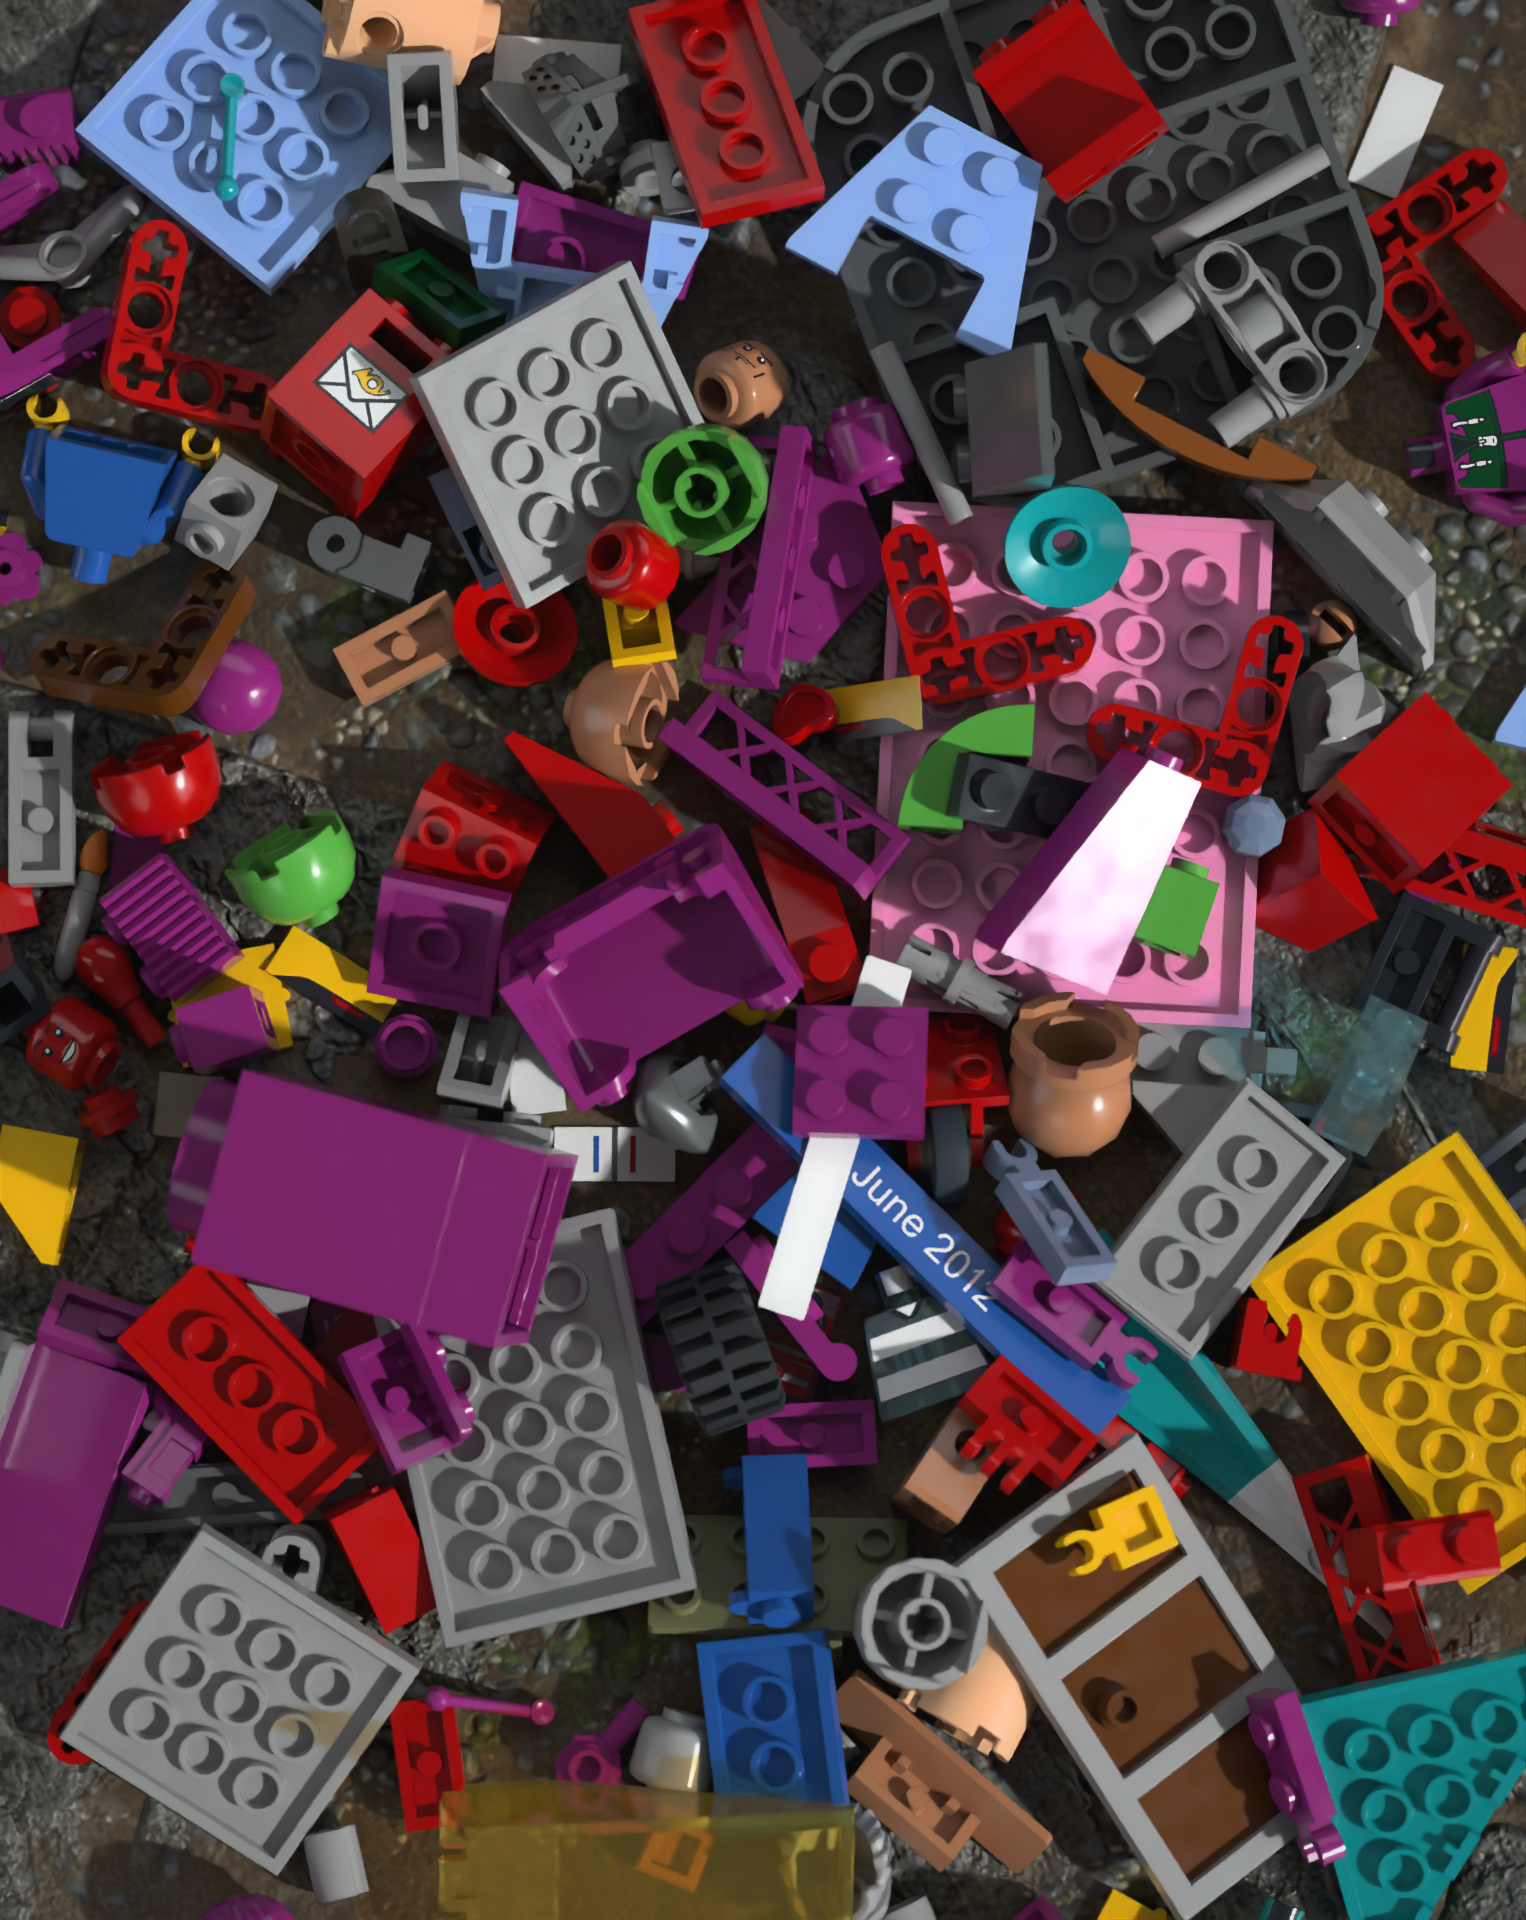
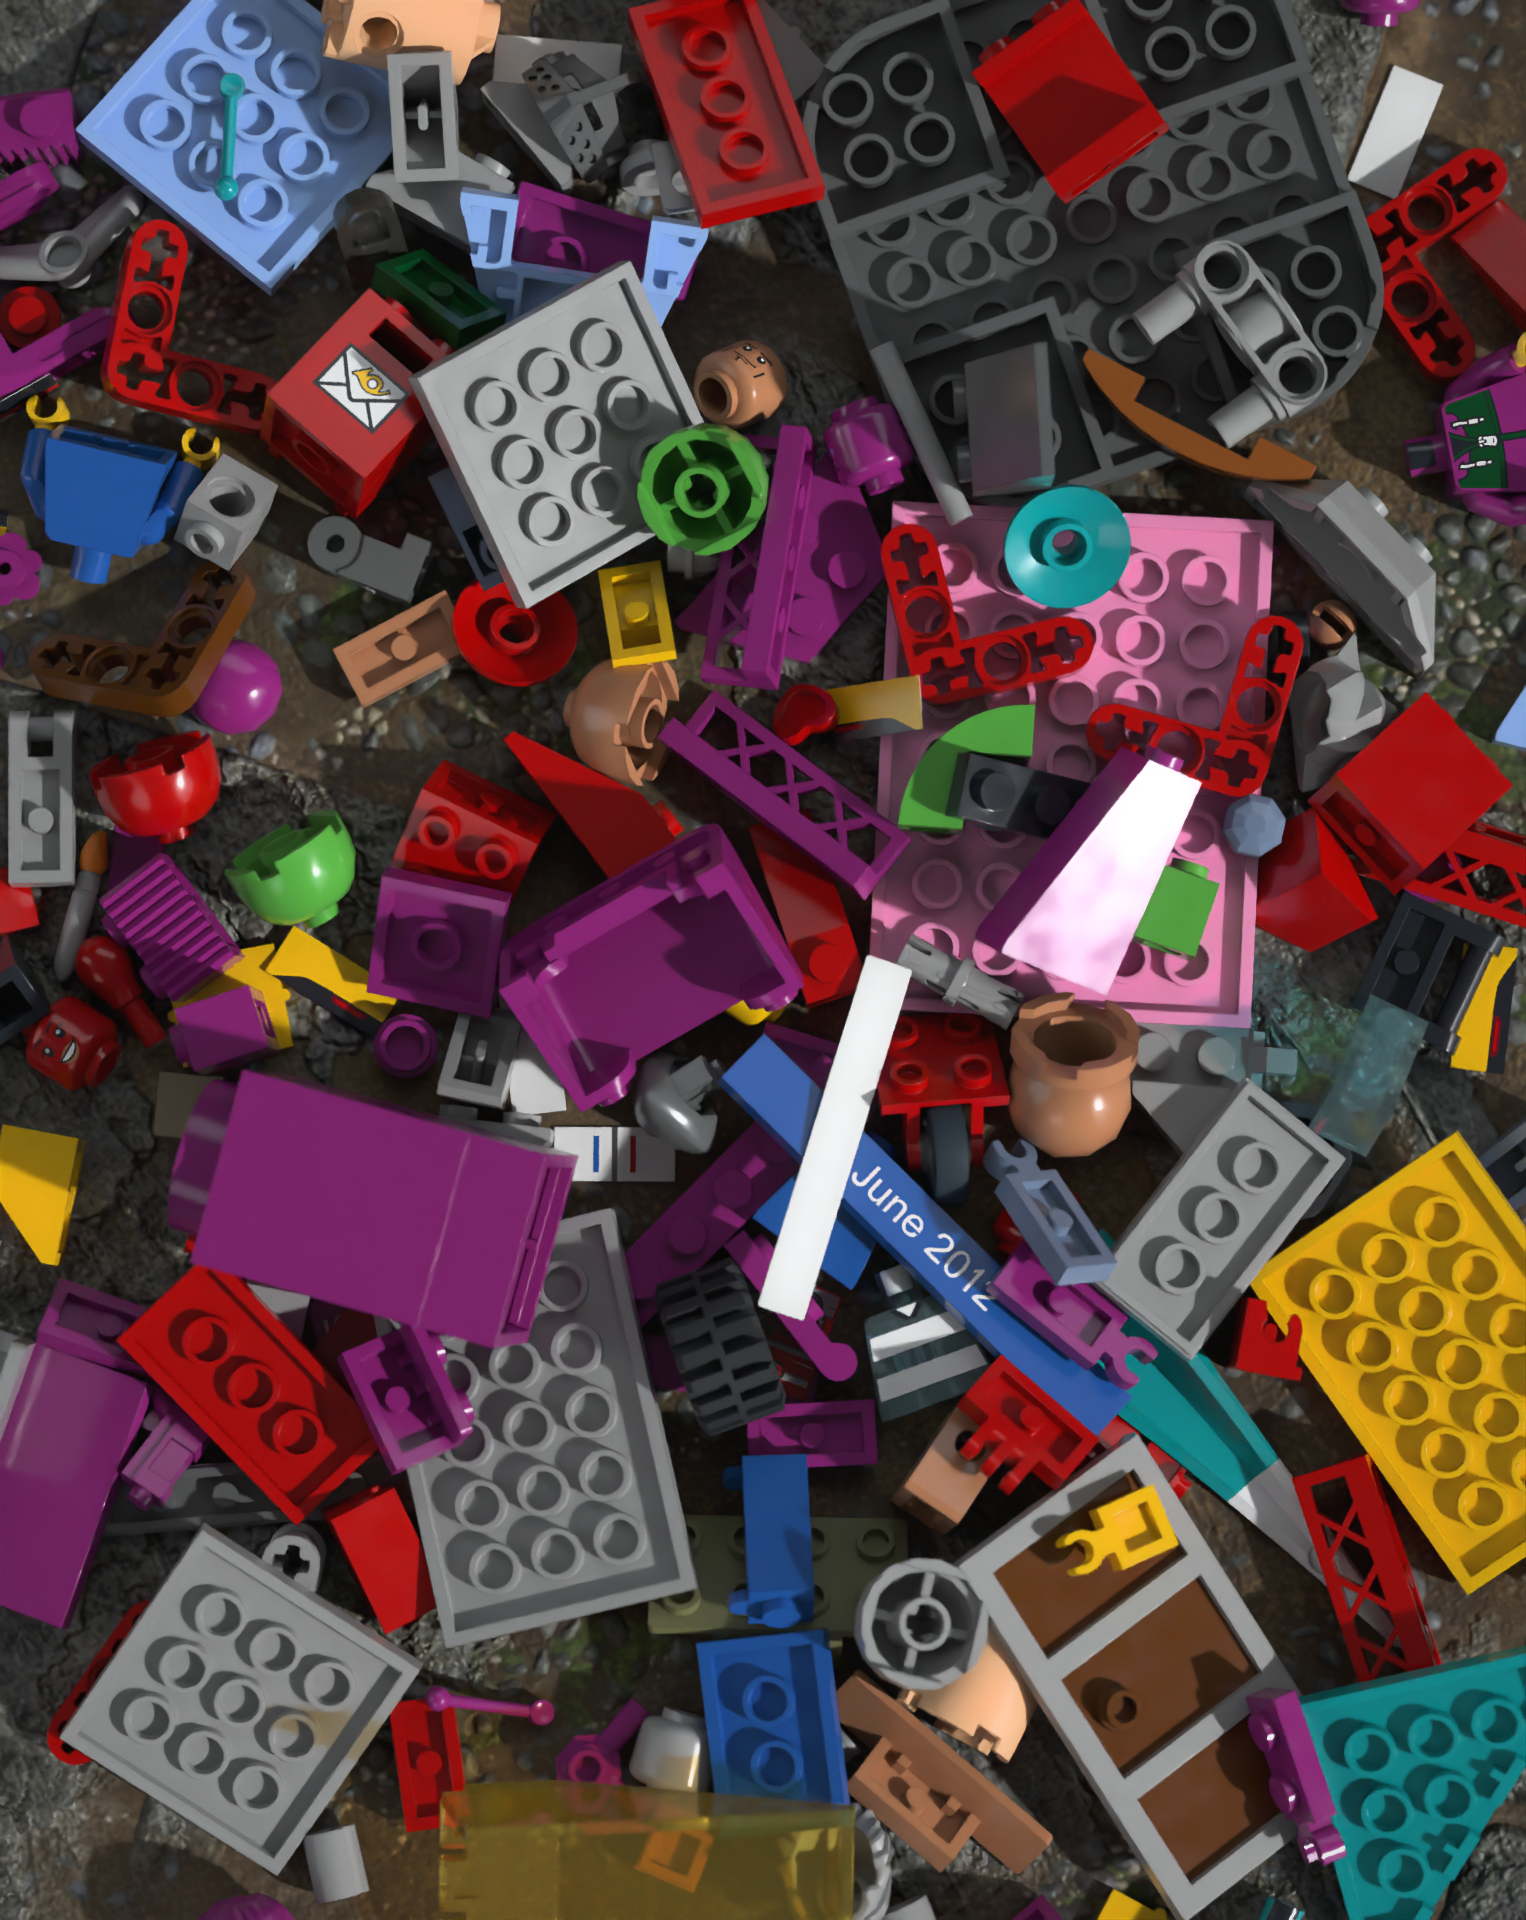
(109, 1109): red plate -> none
(631, 565): red head -> none
(860, 1072): magenta plate -> none
(952, 196): light blue wing -> none
(1240, 200): light grey bar -> none
(1421, 1552): red brick -> none

